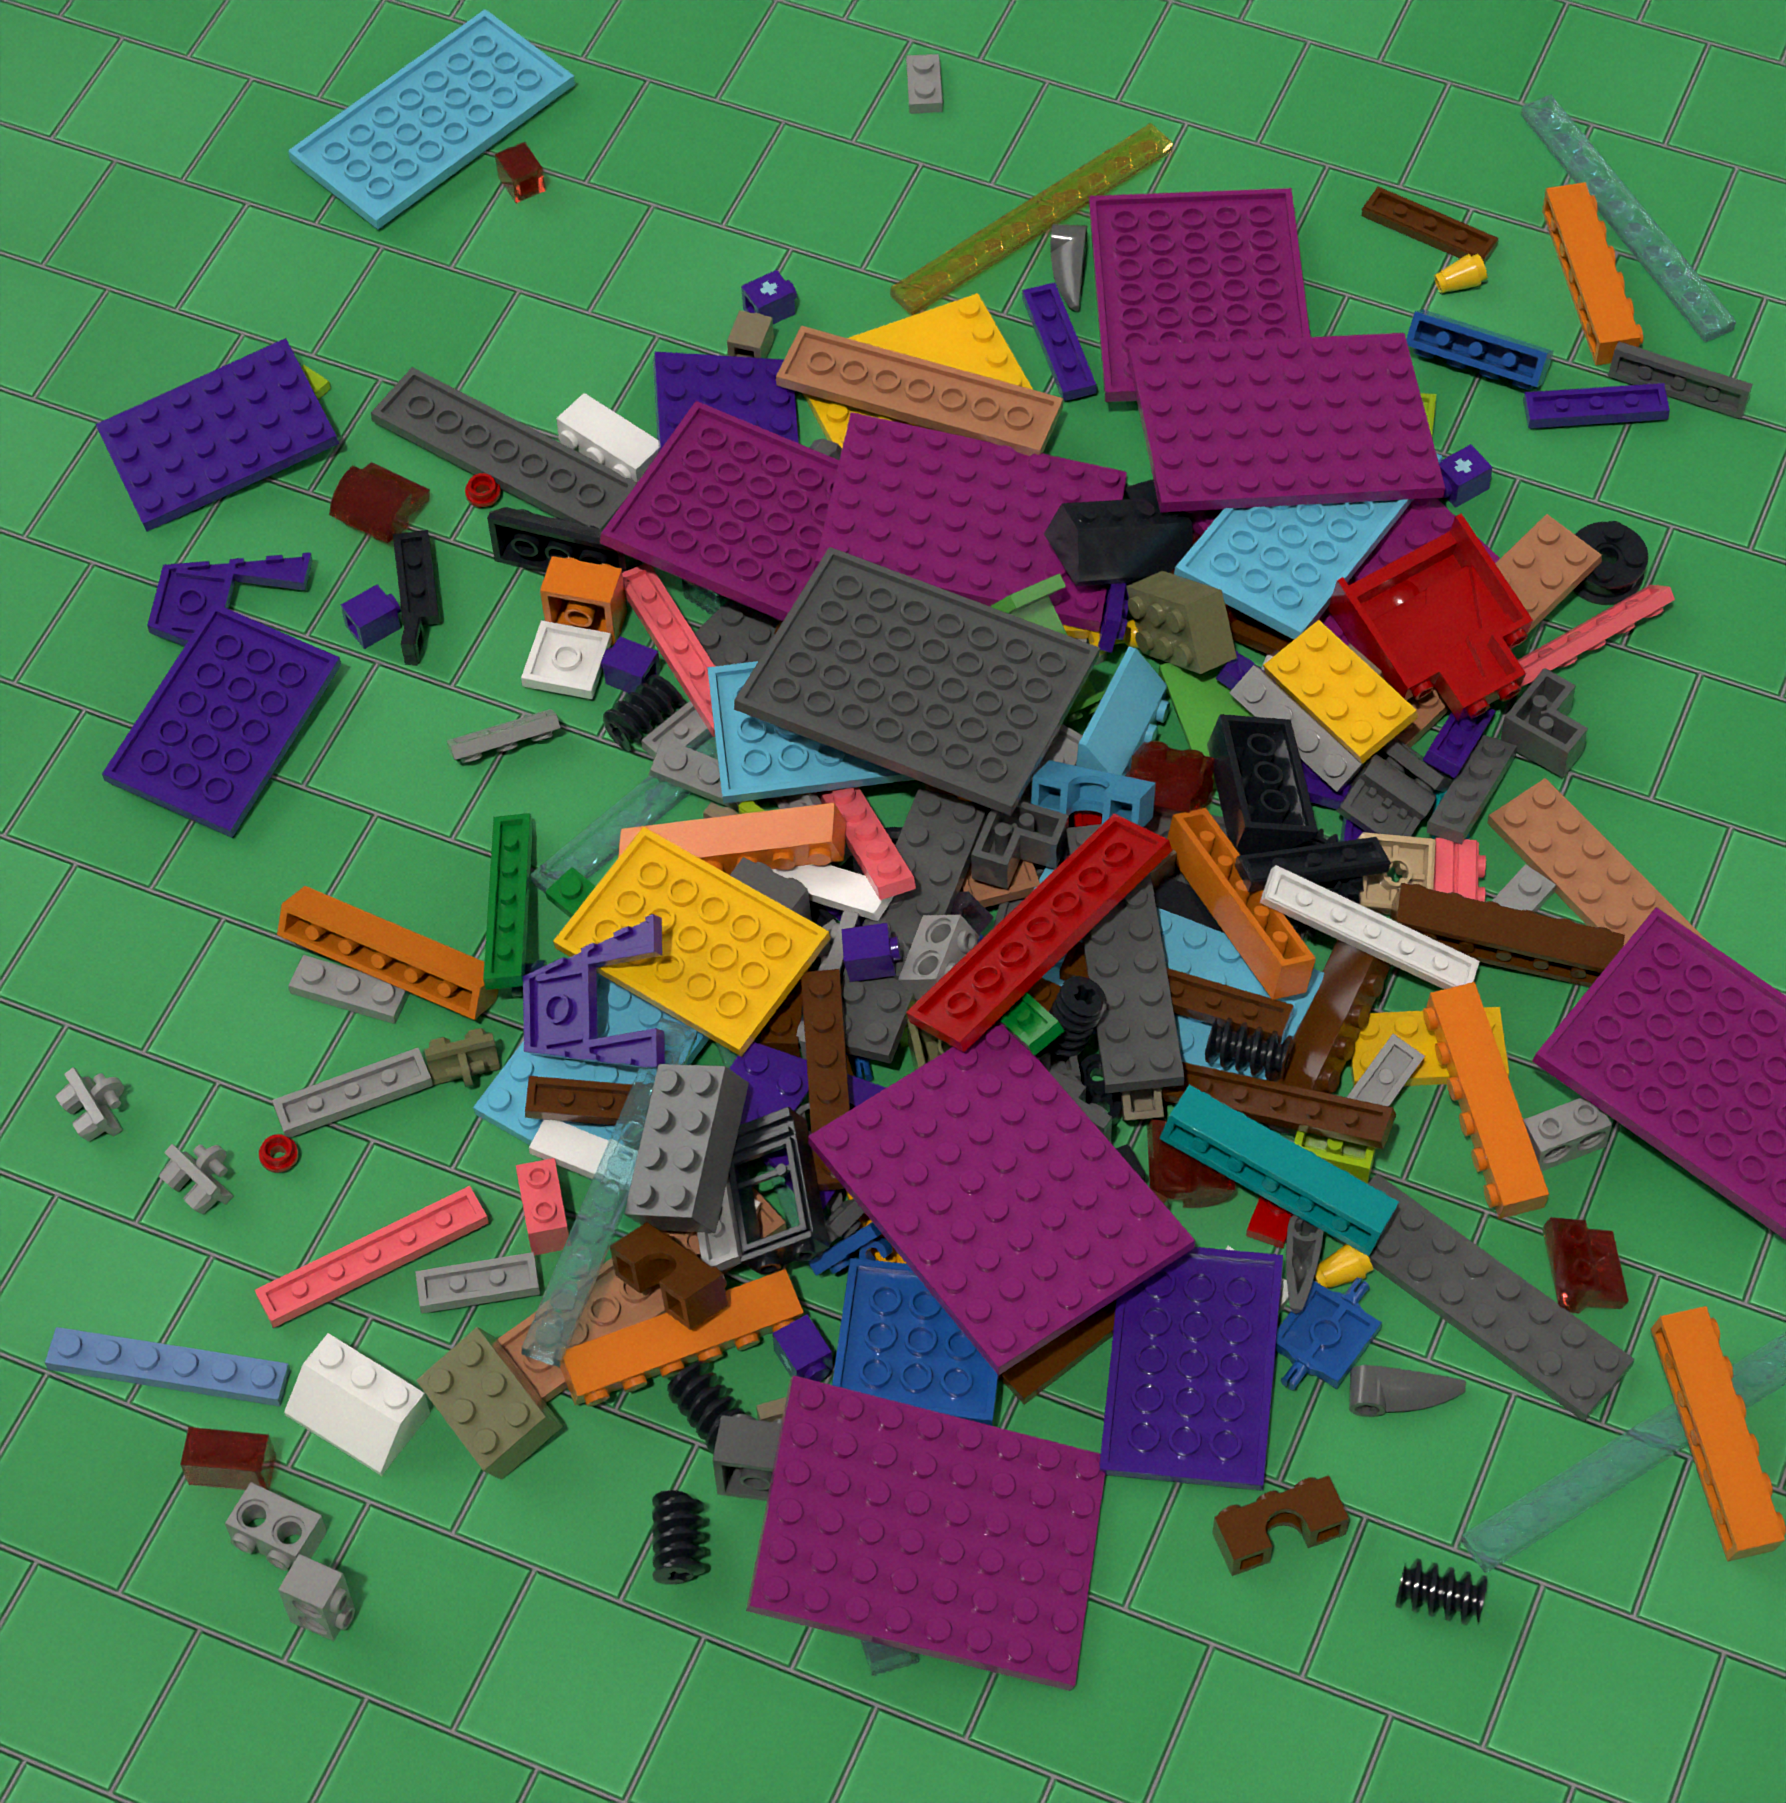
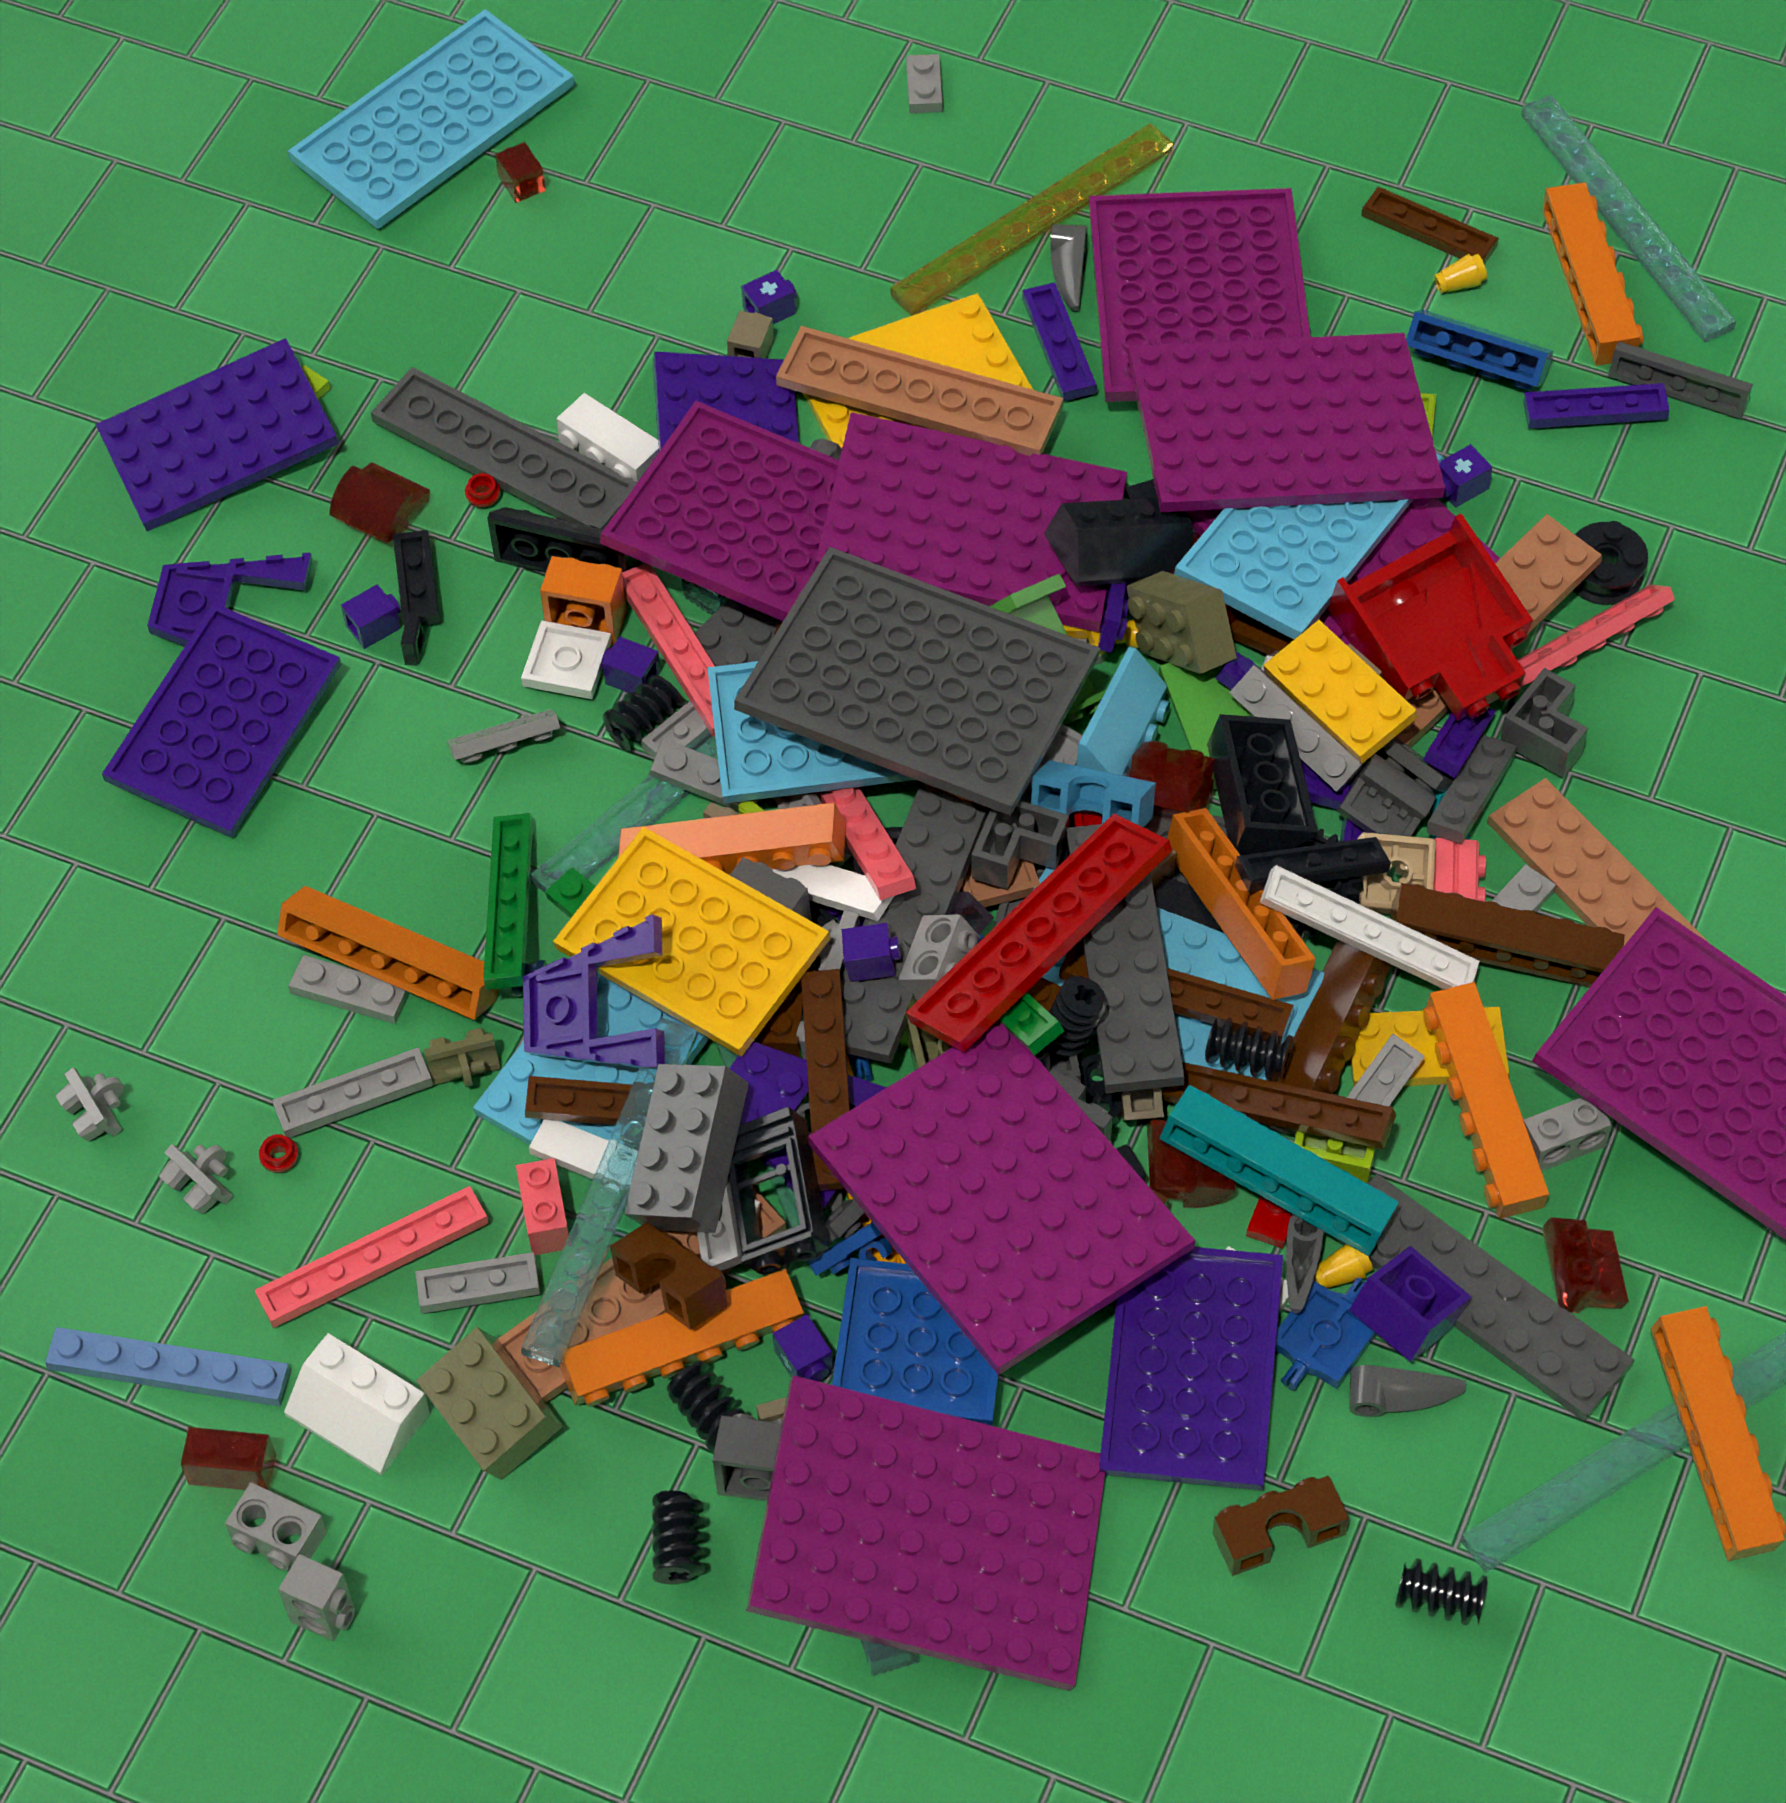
(1057, 1357): reddish brown tile -> none
(1410, 1303): none -> dark purple brick

